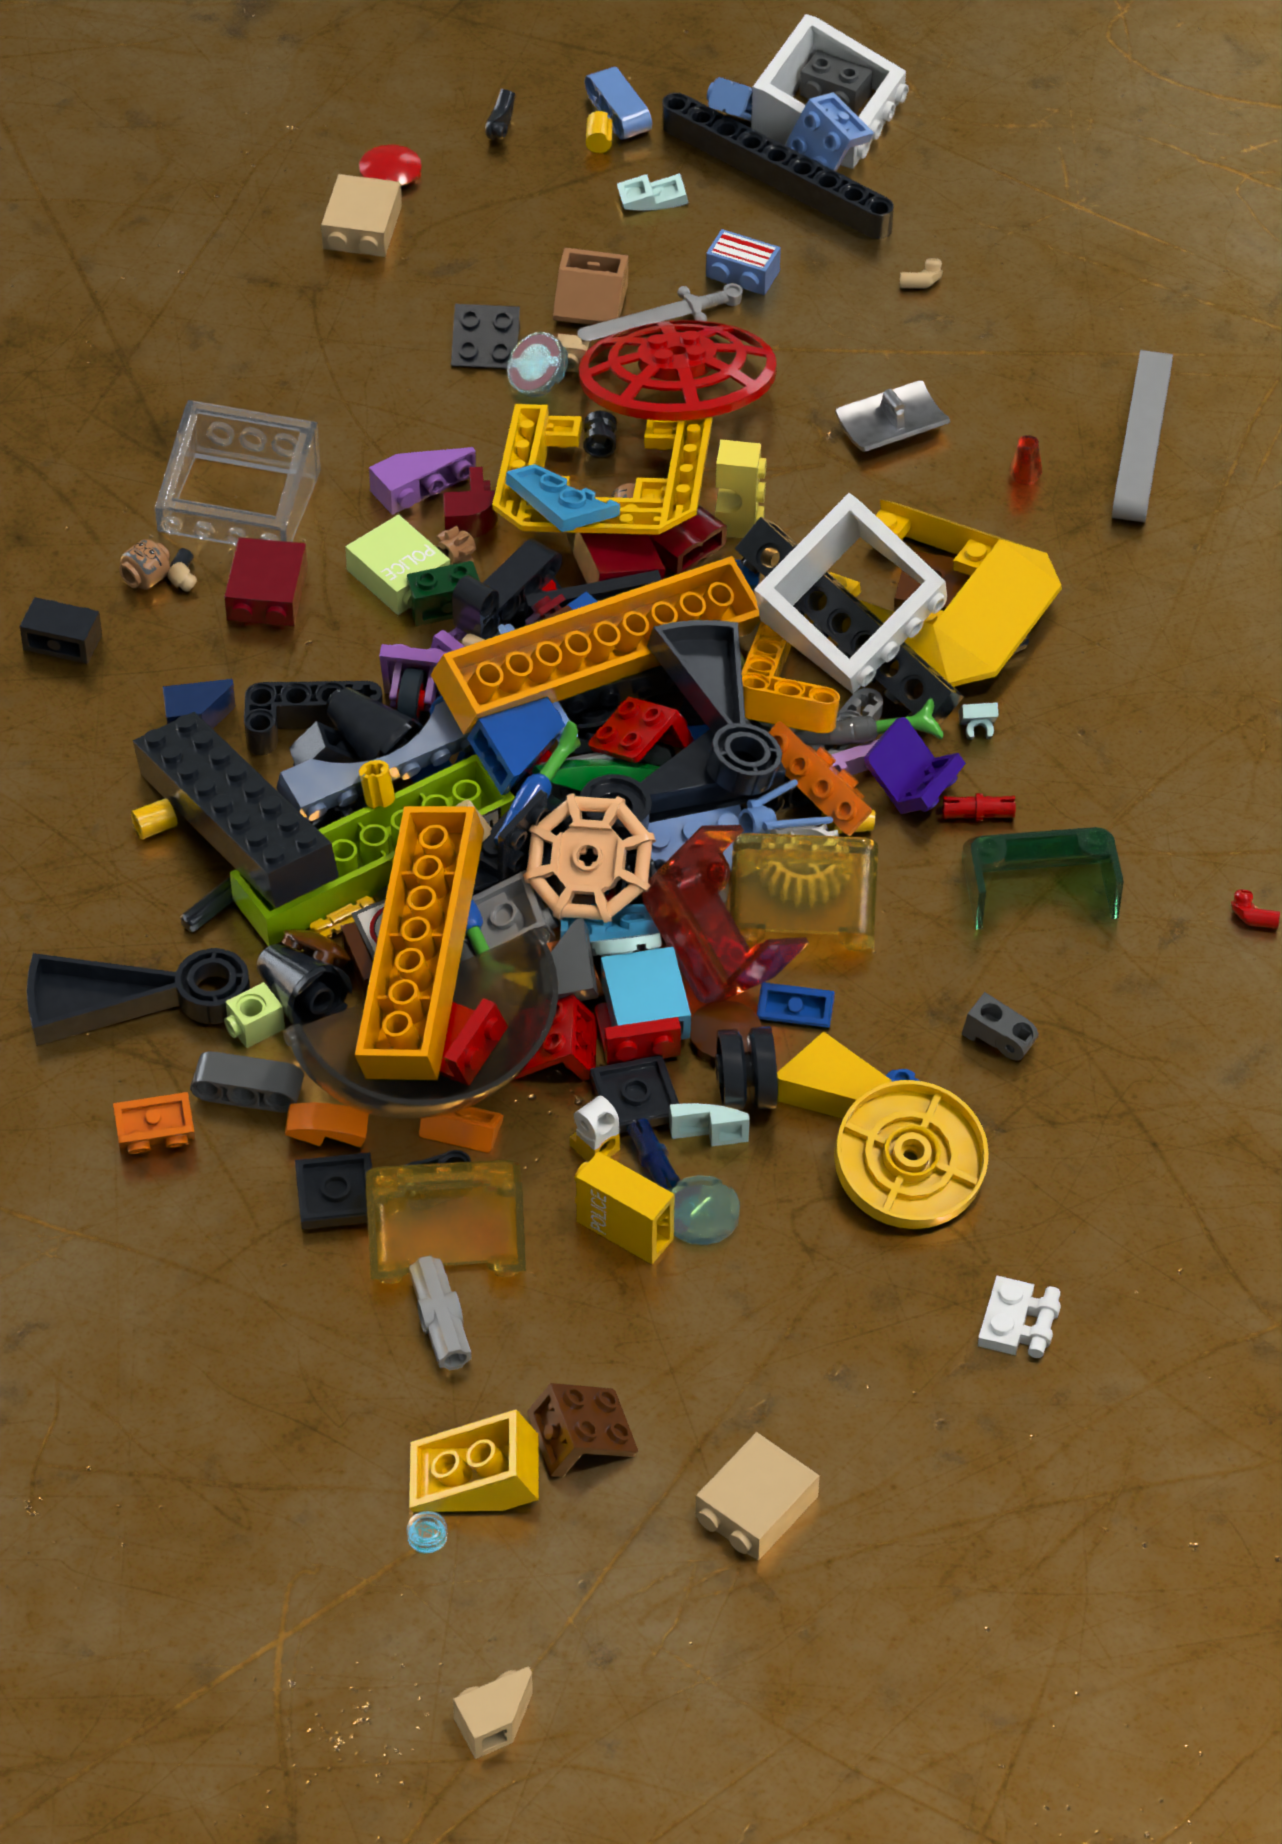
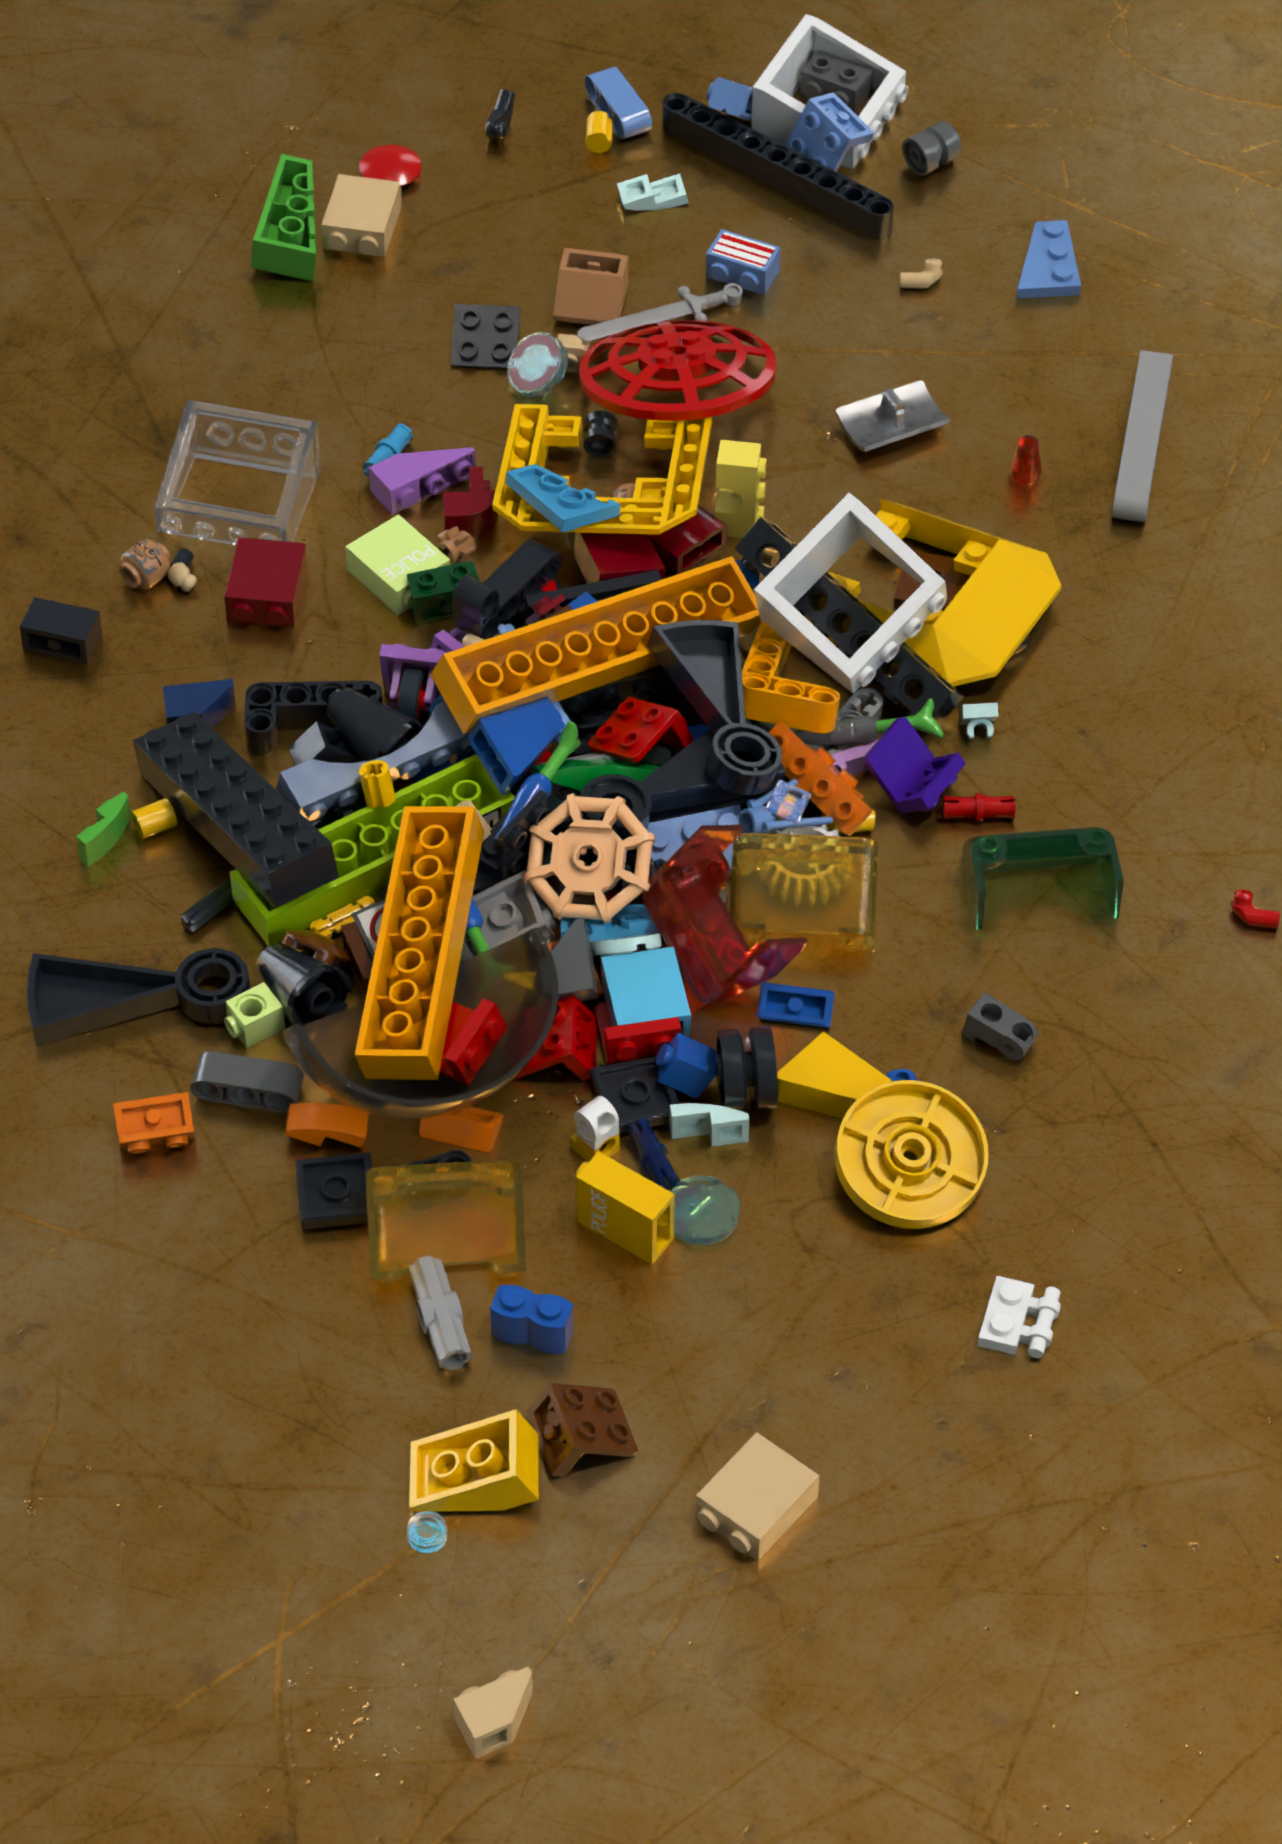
(111, 823): none -> bright green slope
(286, 227): none -> bright green wedge
(390, 446): none -> dark azure pin
(533, 1319): none -> blue brick
(686, 1065): none -> blue brick
(788, 802): none -> clear tile
(932, 147): none -> dark grey wheel
(1049, 263): none -> medium blue wing

